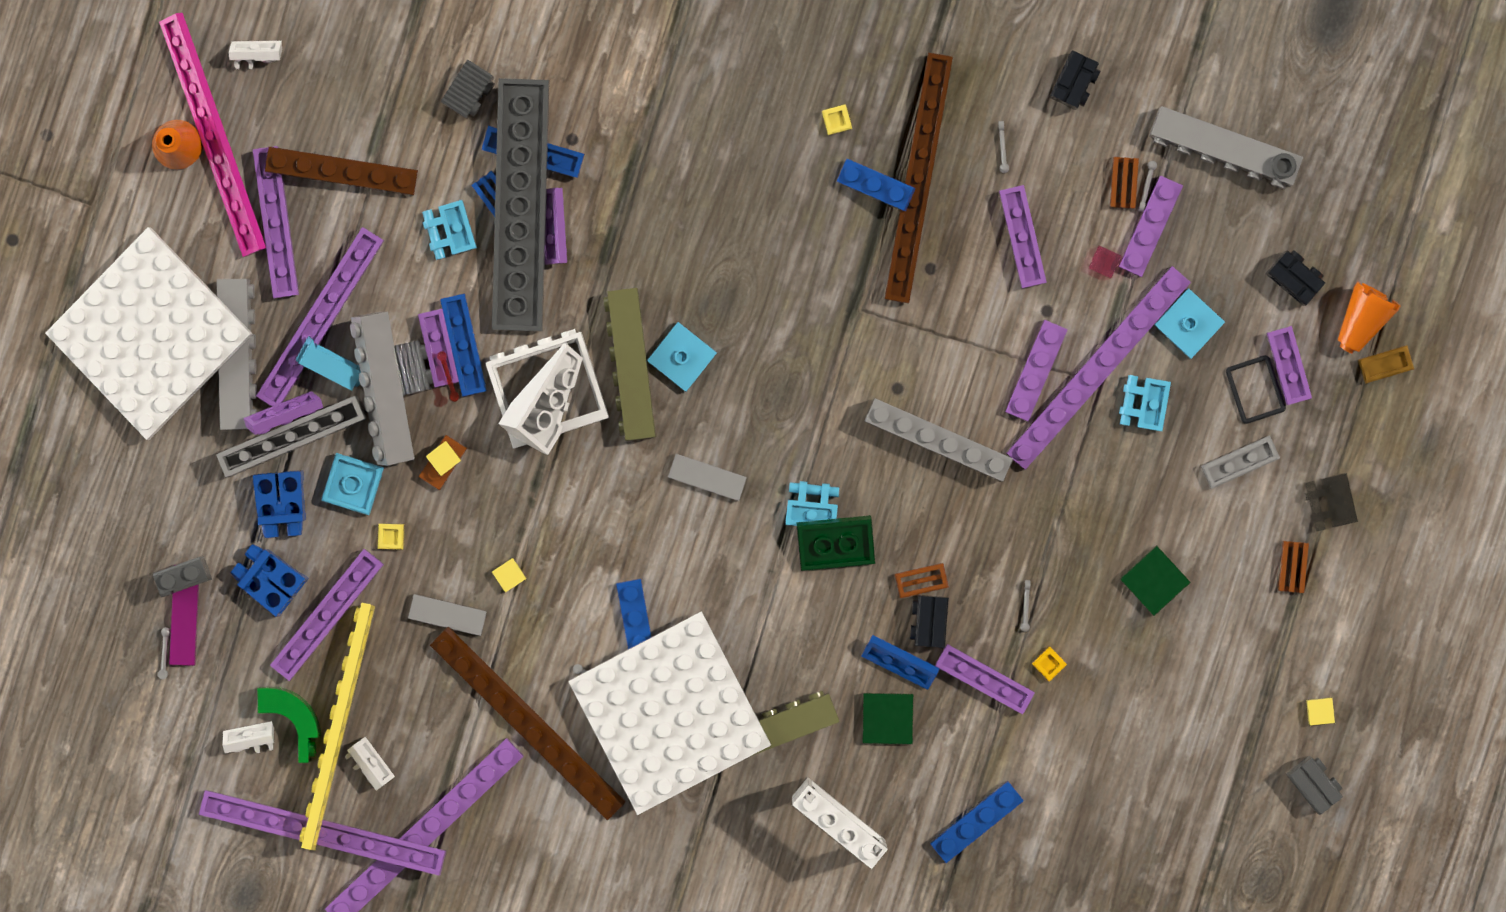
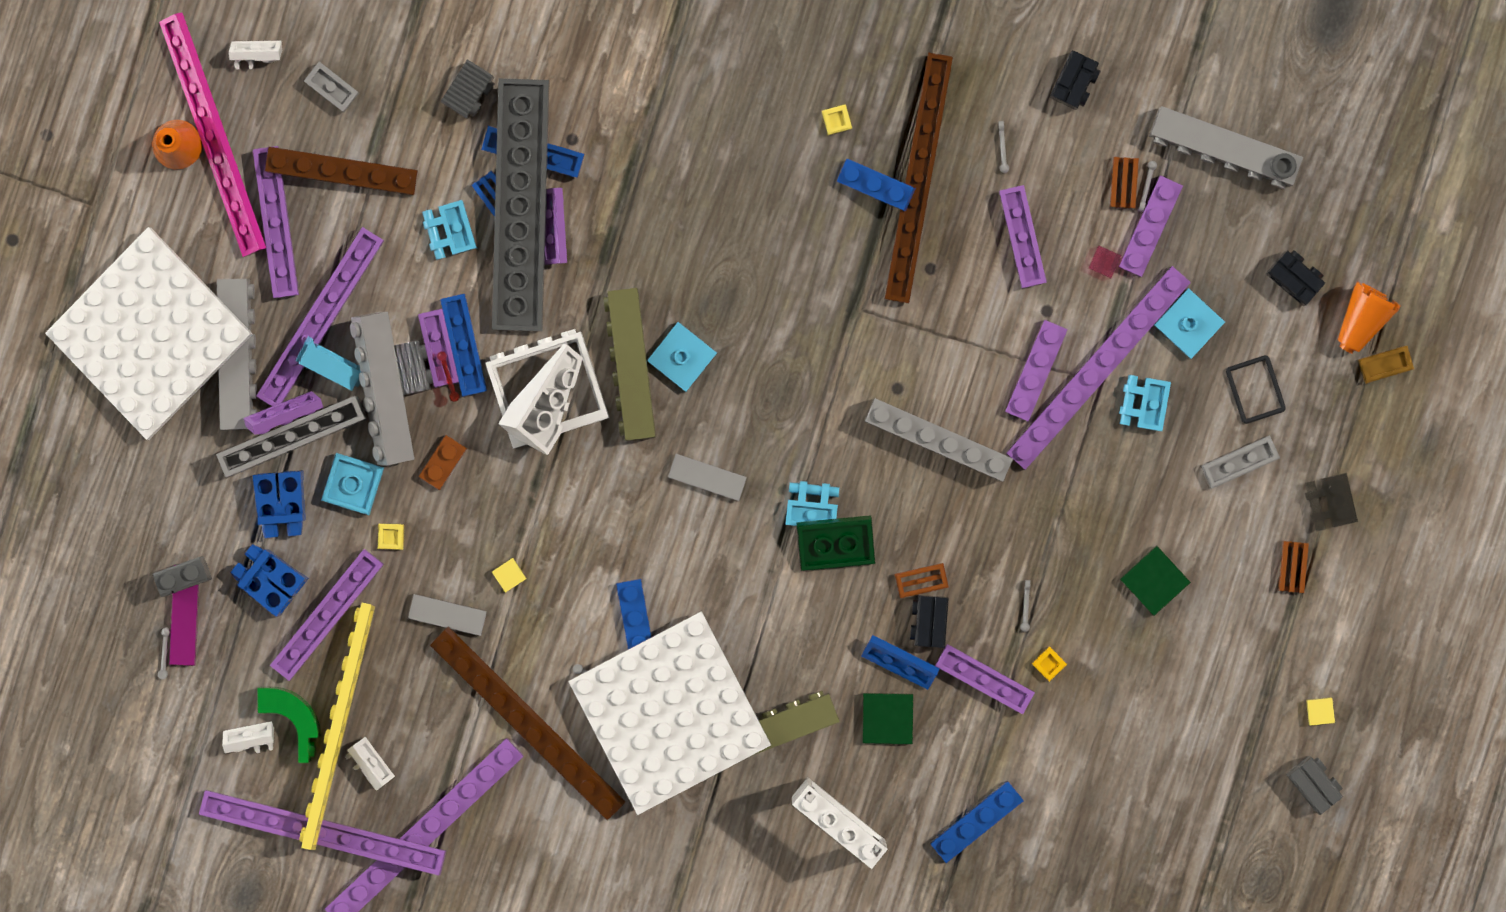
(331, 87): none -> light grey plate
(443, 458): light yellow tile -> none
(1289, 365): medium lavender plate -> none

